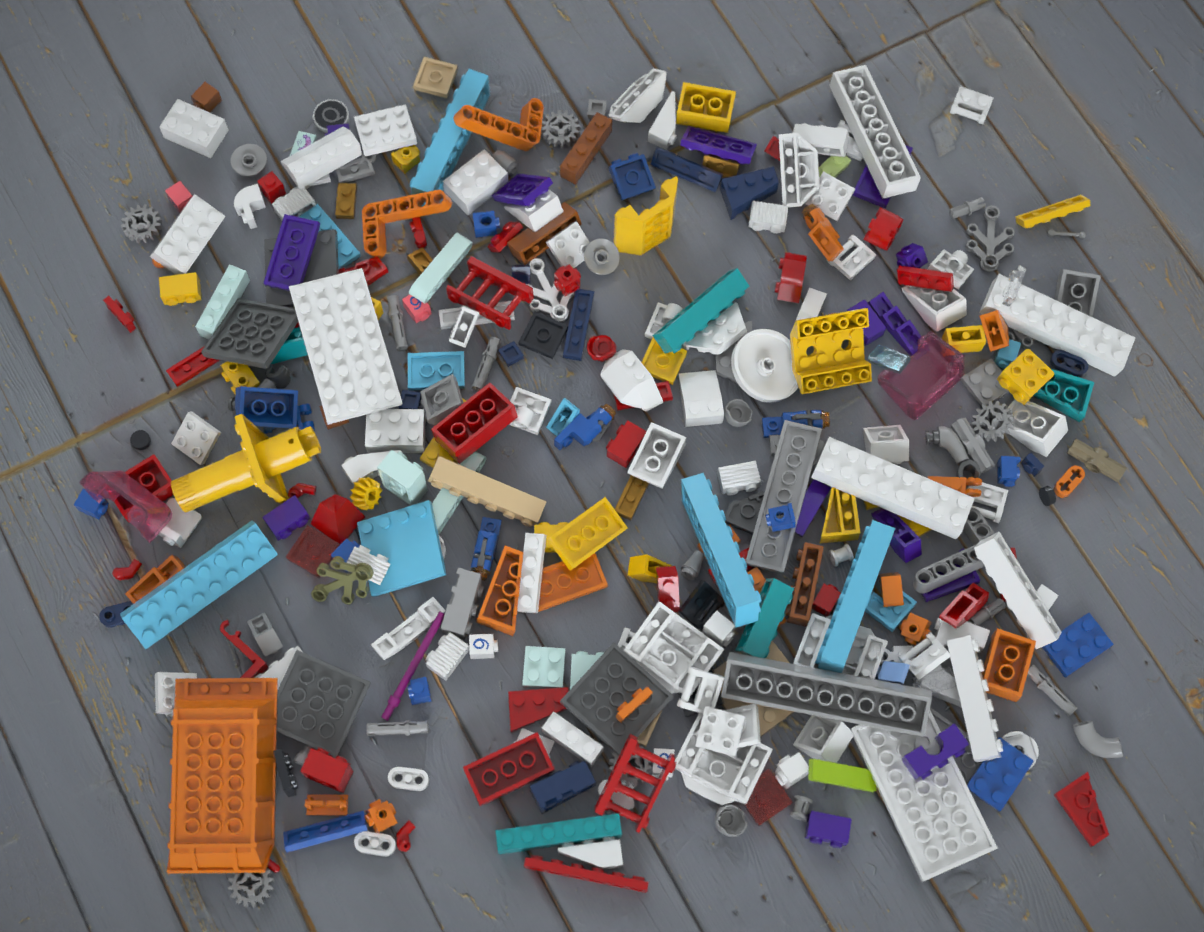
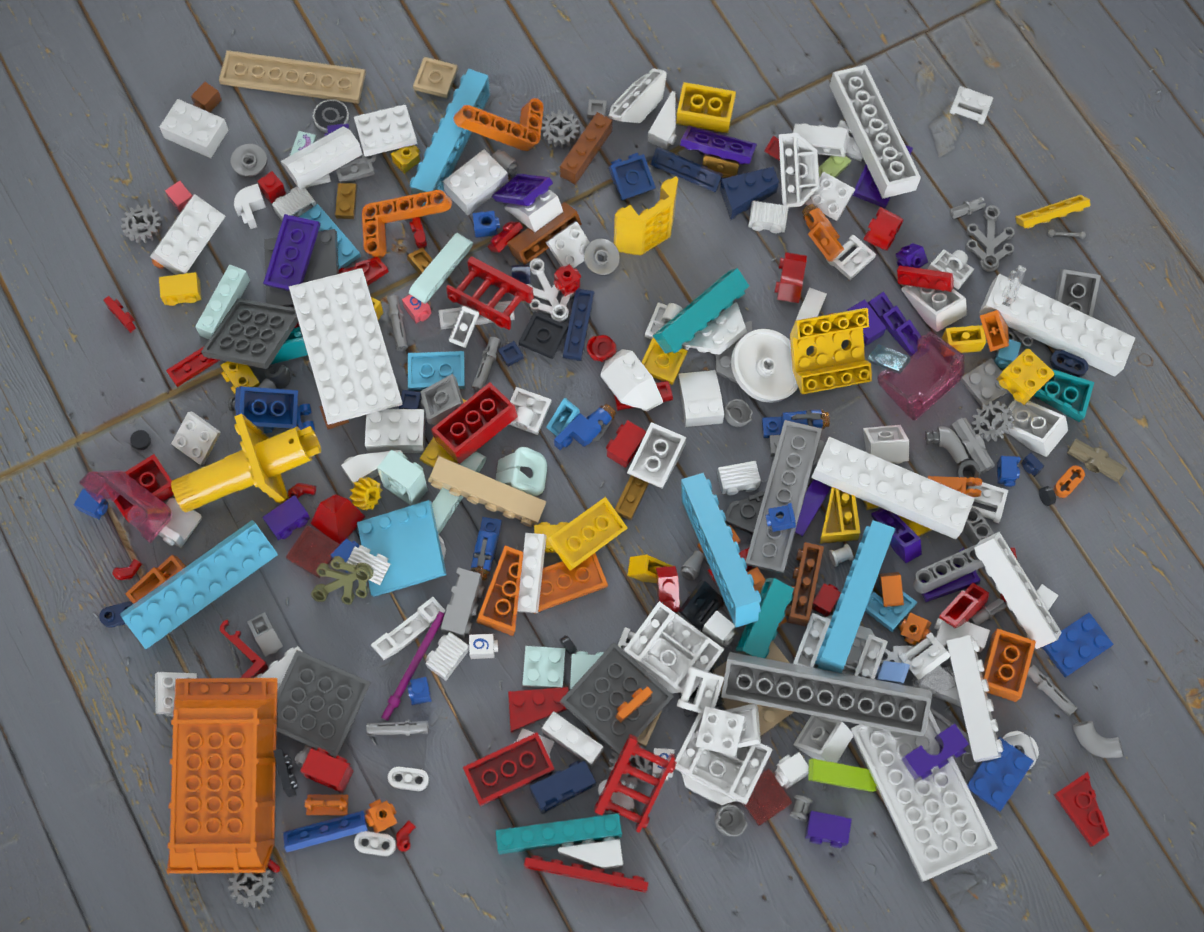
(292, 77): none -> tan plate
(509, 471): none -> light aqua piece
(568, 645): none -> black tile

